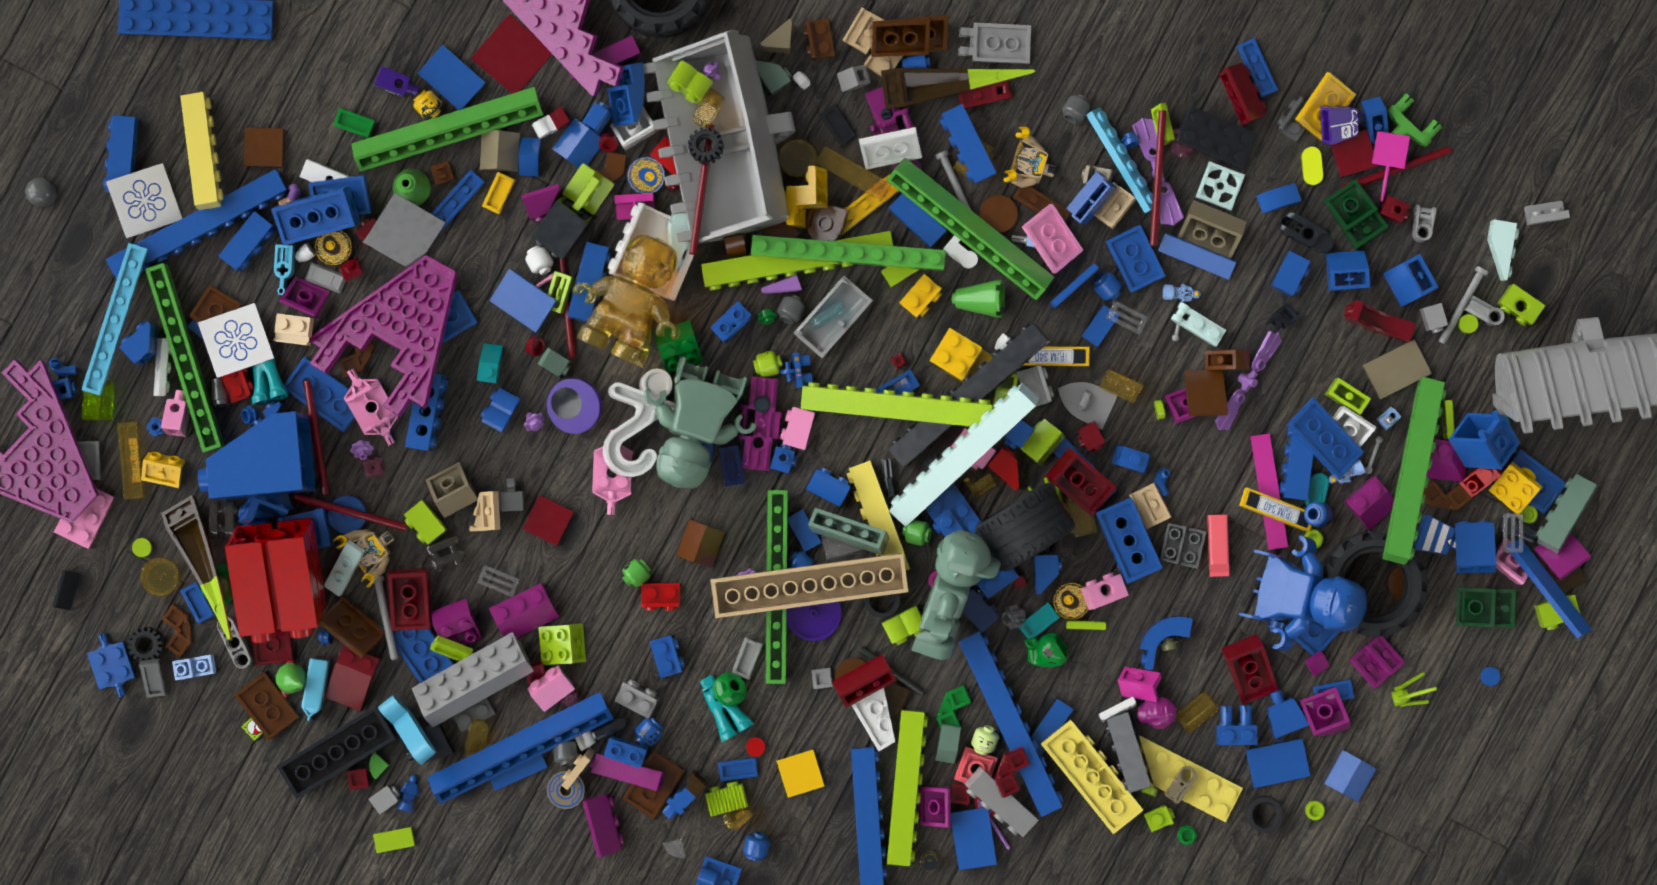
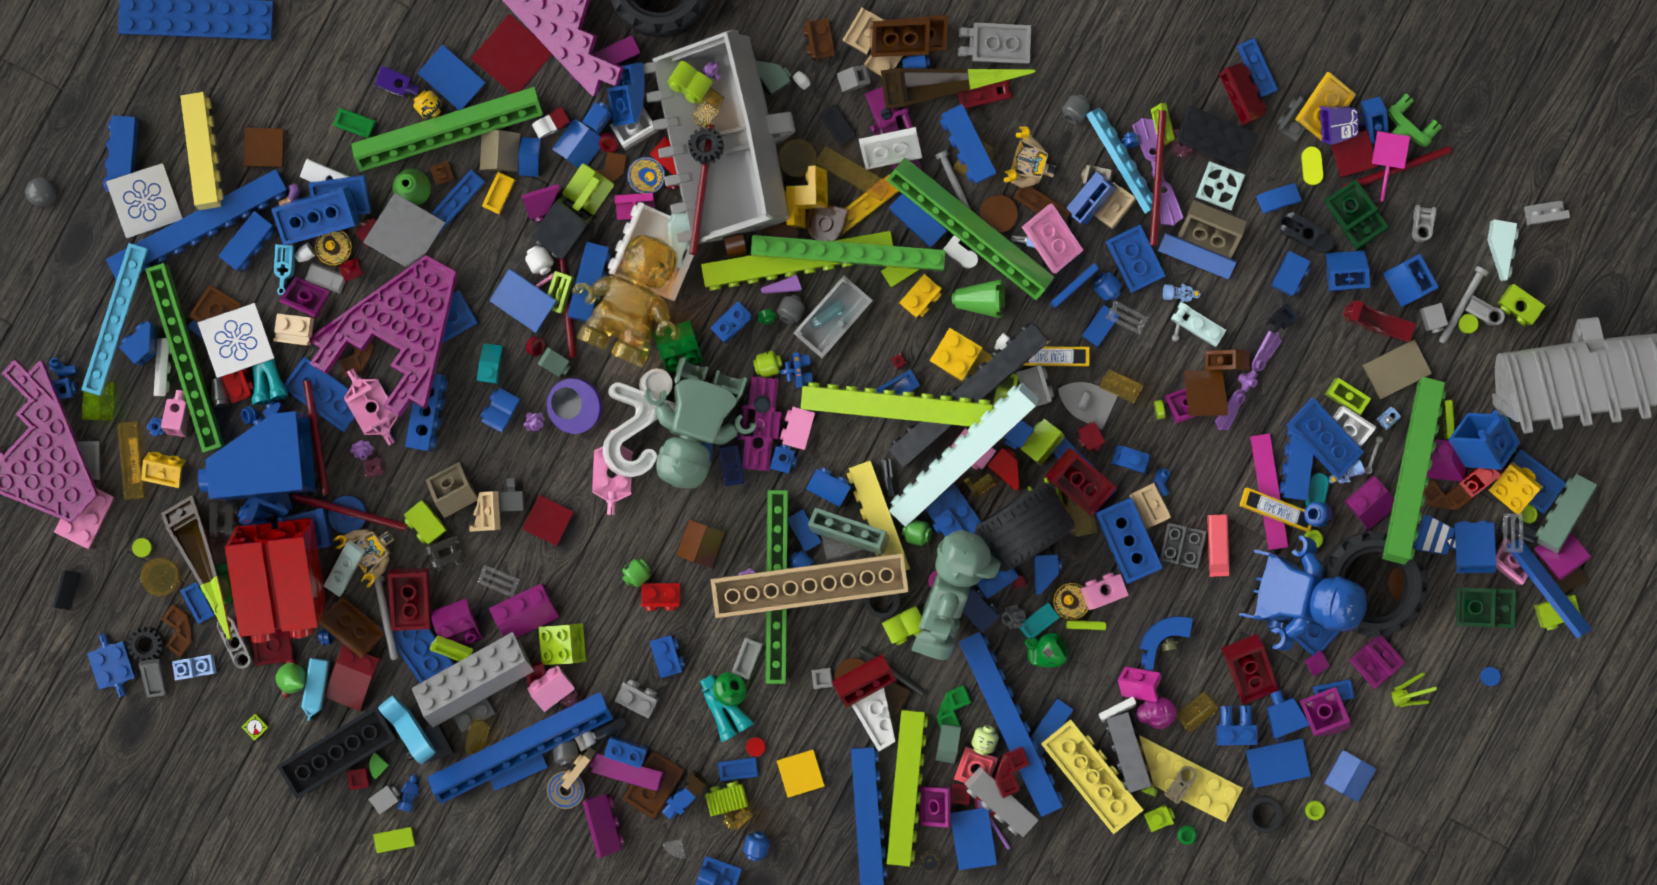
(266, 706): reddish brown tile -> none
(649, 731): blue head -> none
(779, 40): dark tan slope -> none
(814, 621): dark purple piece -> none
(1394, 210): dark red brick -> none

